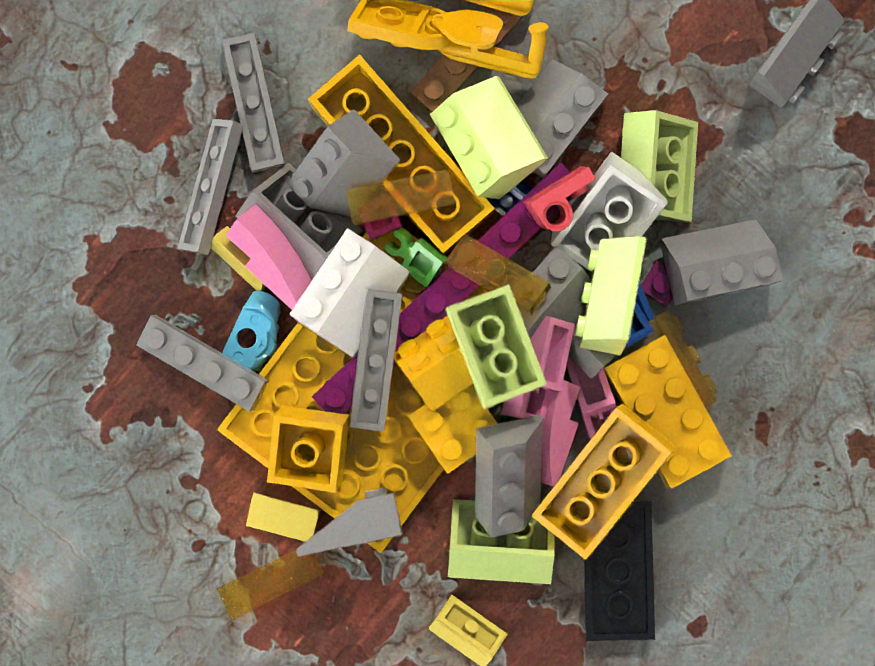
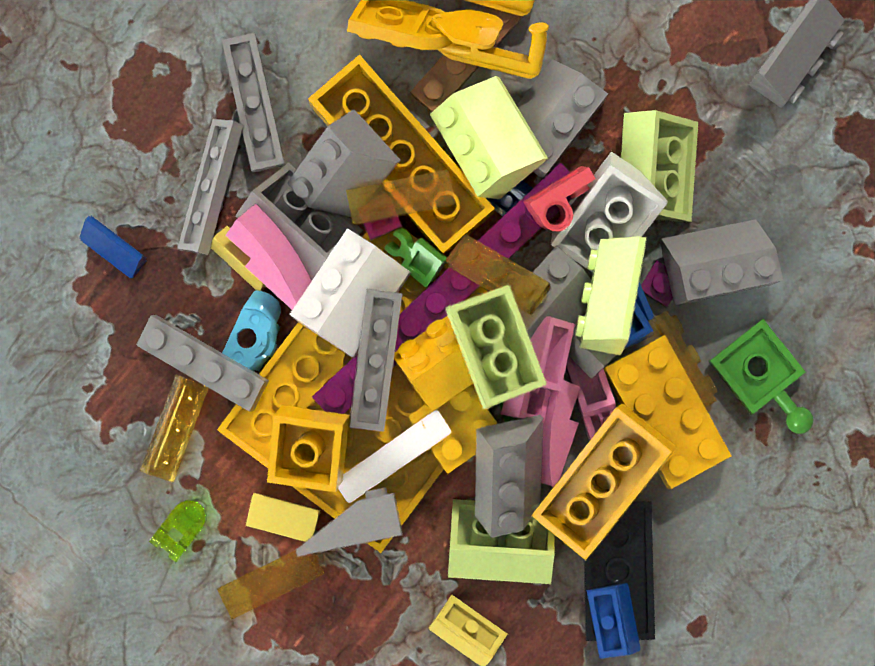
(111, 247): none -> blue slope
(174, 428): none -> clear yellow plate
(187, 518): none -> clear neon green plate
(393, 456): none -> white sticker
(613, 621): none -> blue slope
(780, 372): none -> bright green plate

